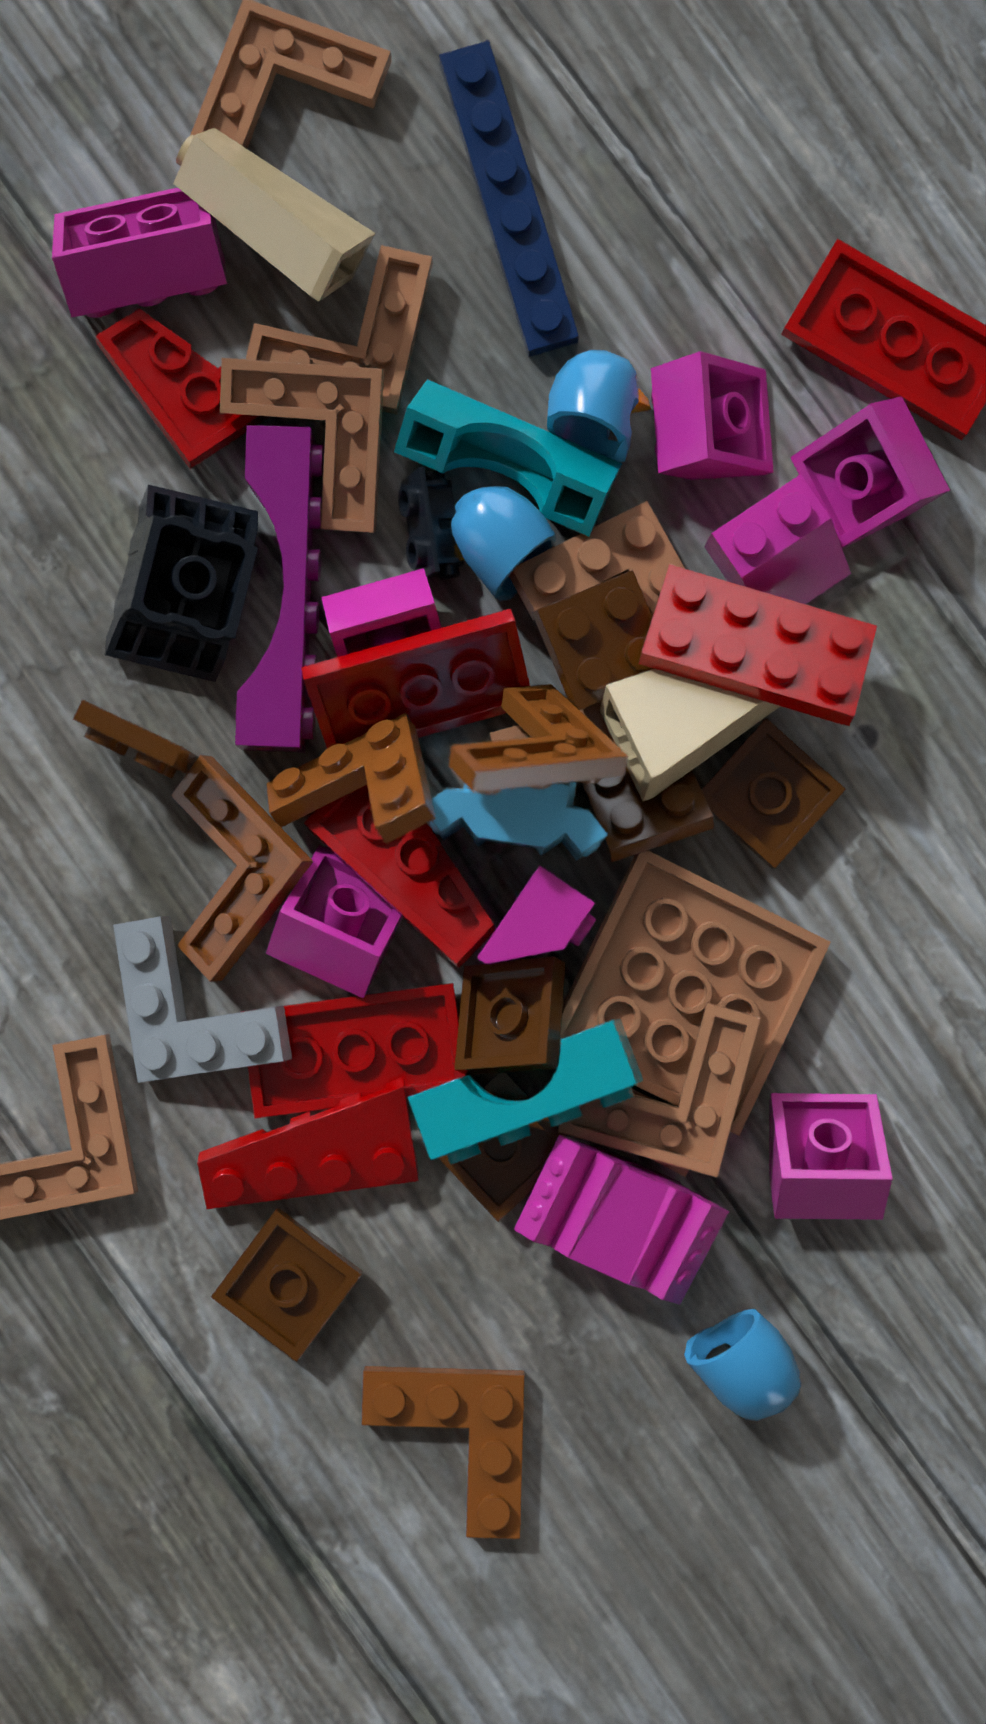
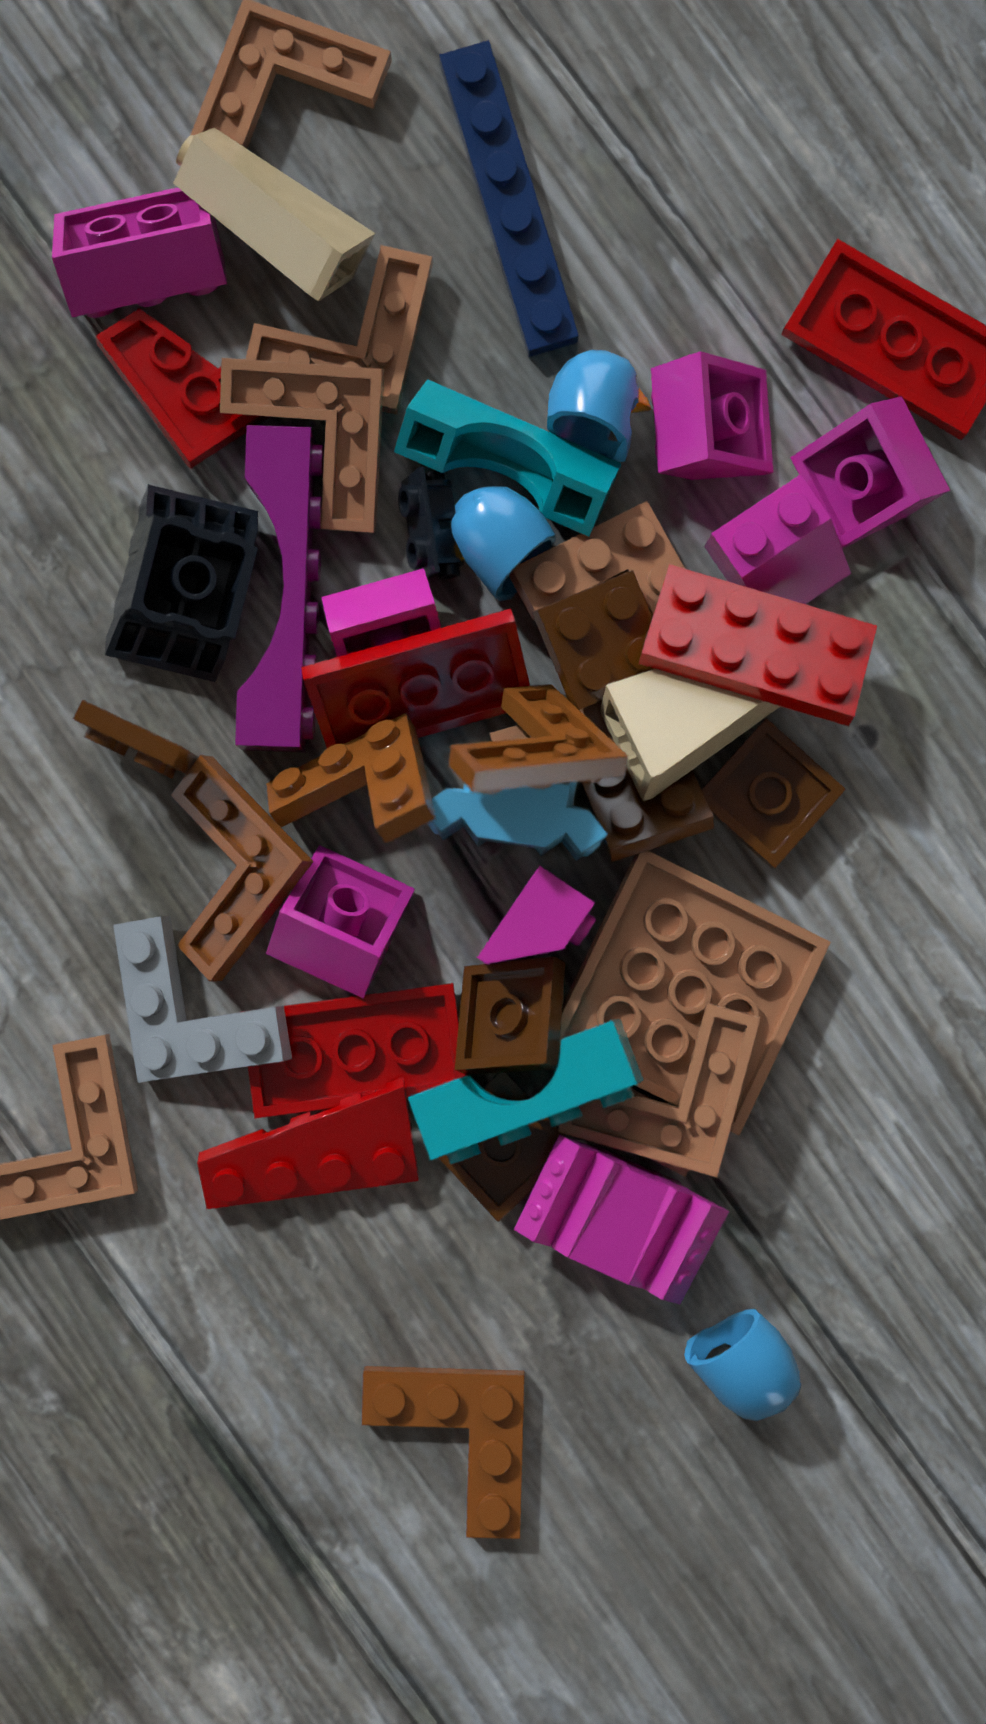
(287, 1284): reddish brown plate -> none
(407, 873): red wing -> none
(827, 1156): dark pink slope -> none

